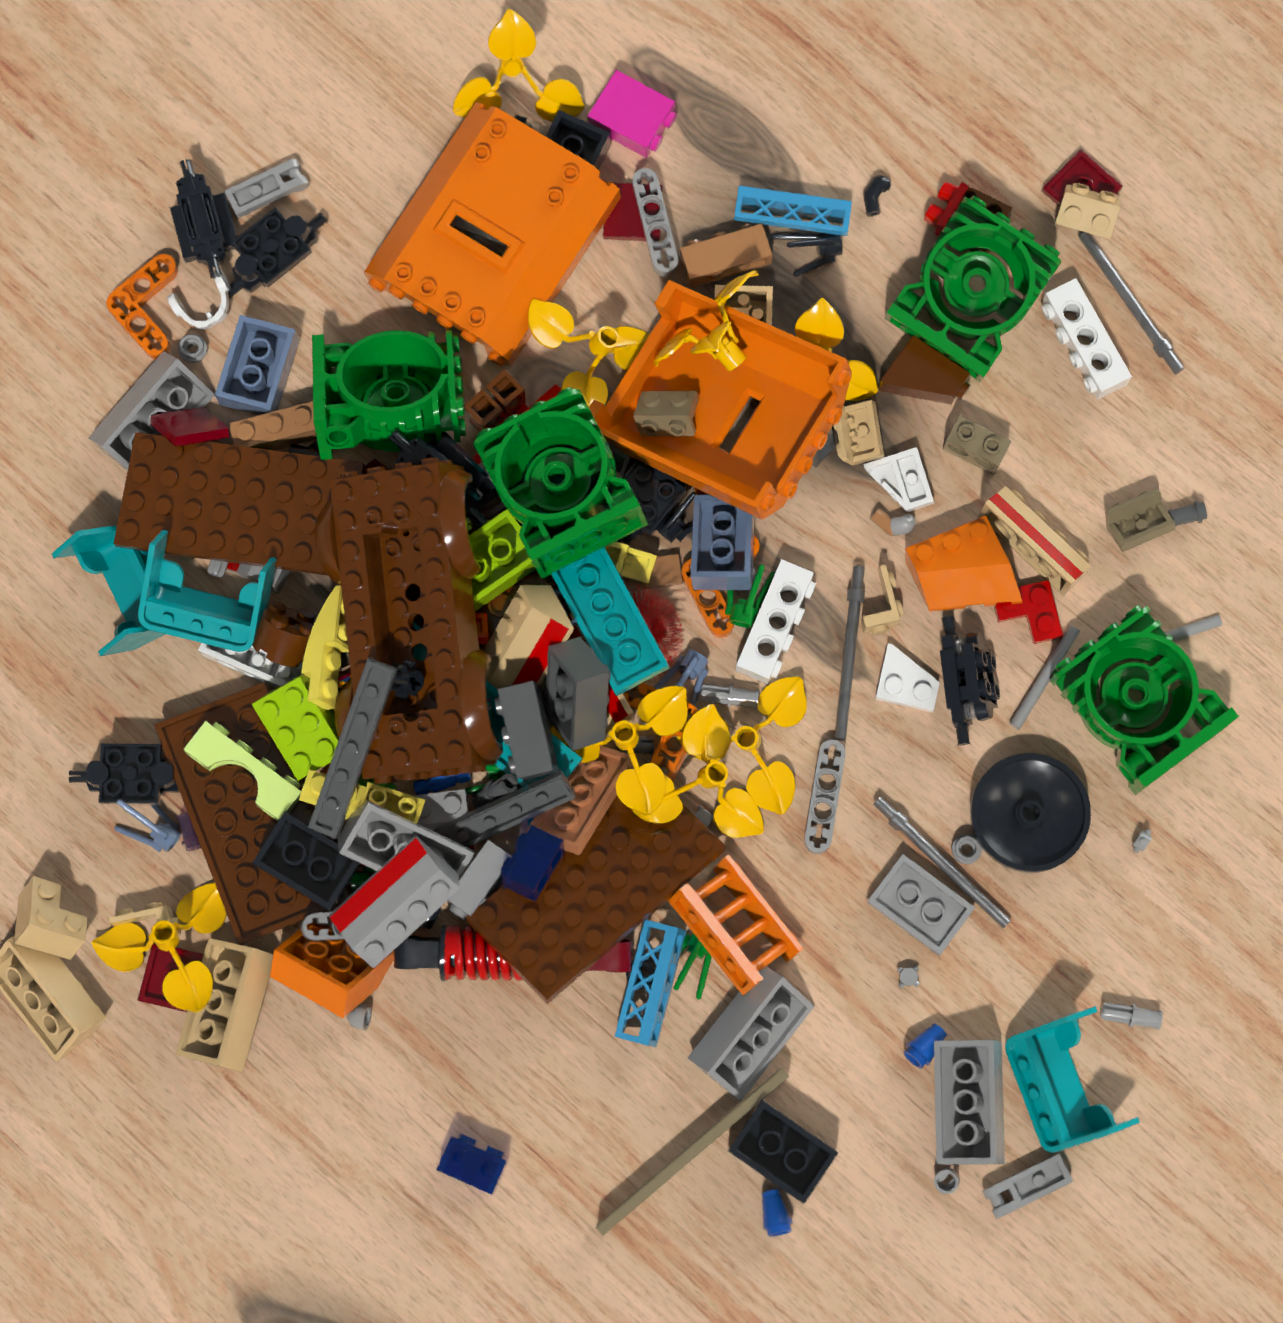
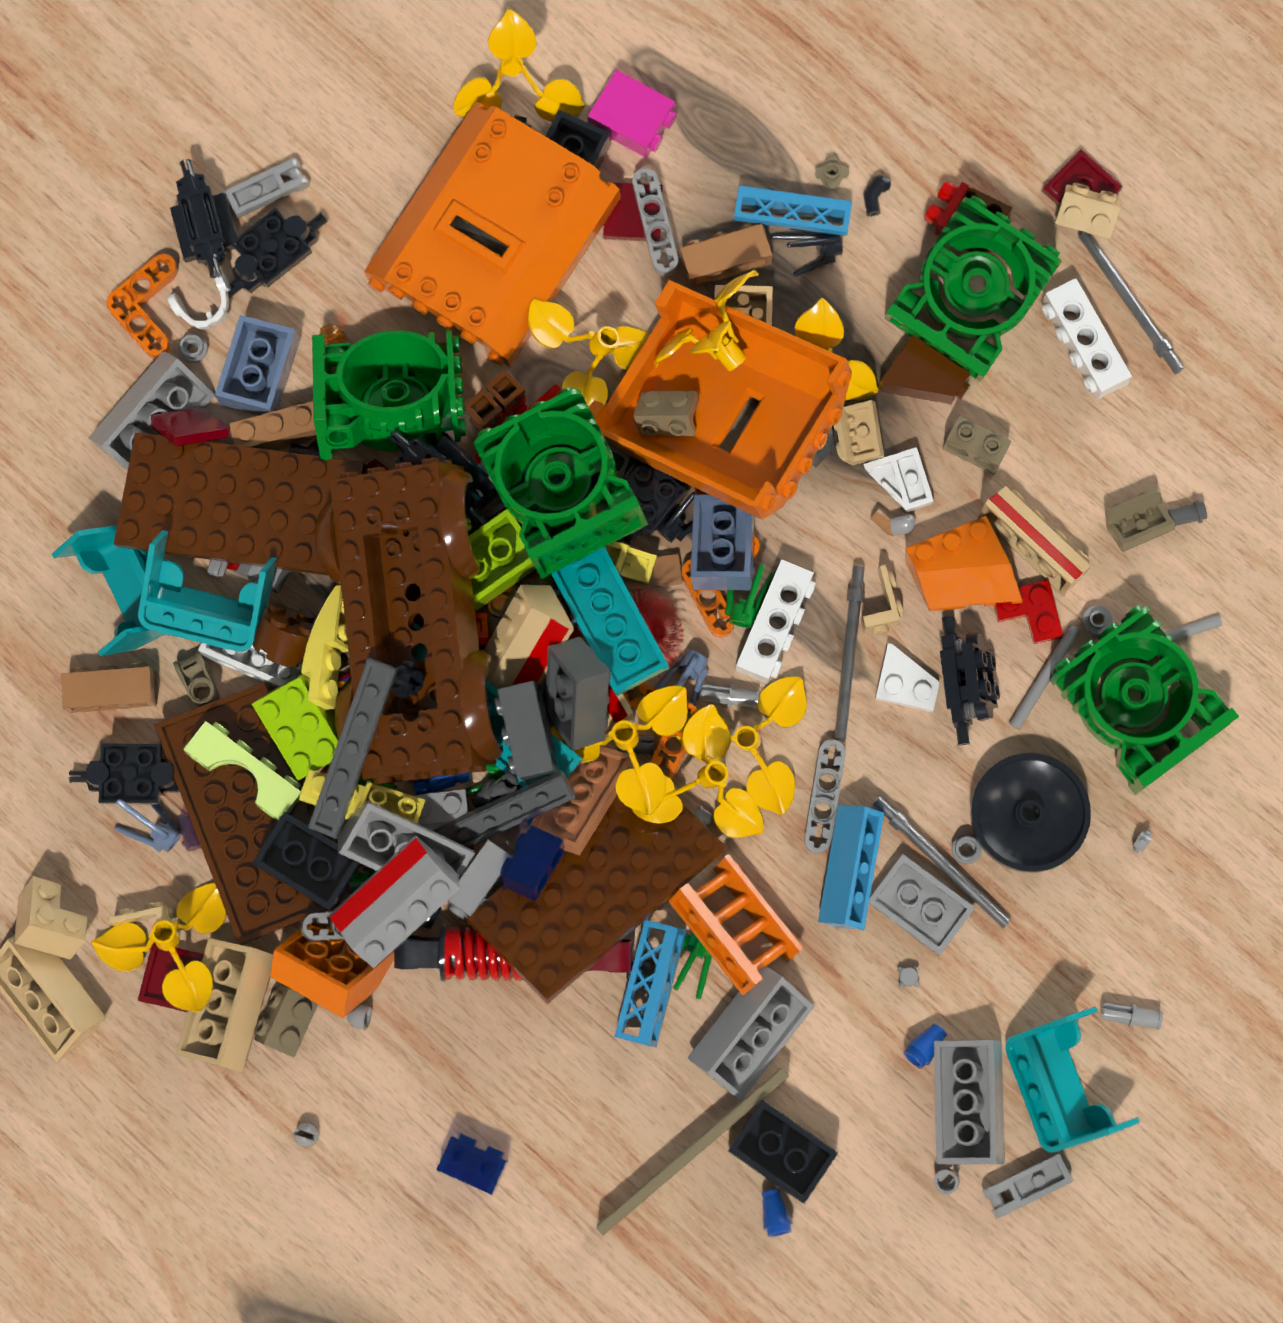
(108, 688): none -> medium nougat brick
(196, 675): none -> dark tan piece
(285, 1020): none -> dark tan bracket
(308, 1128): none -> light grey hinge
(333, 334): none -> clear orange plate
(827, 179): none -> dark tan plate
(849, 868): none -> dark azure brick
(1088, 623): none -> light grey plate

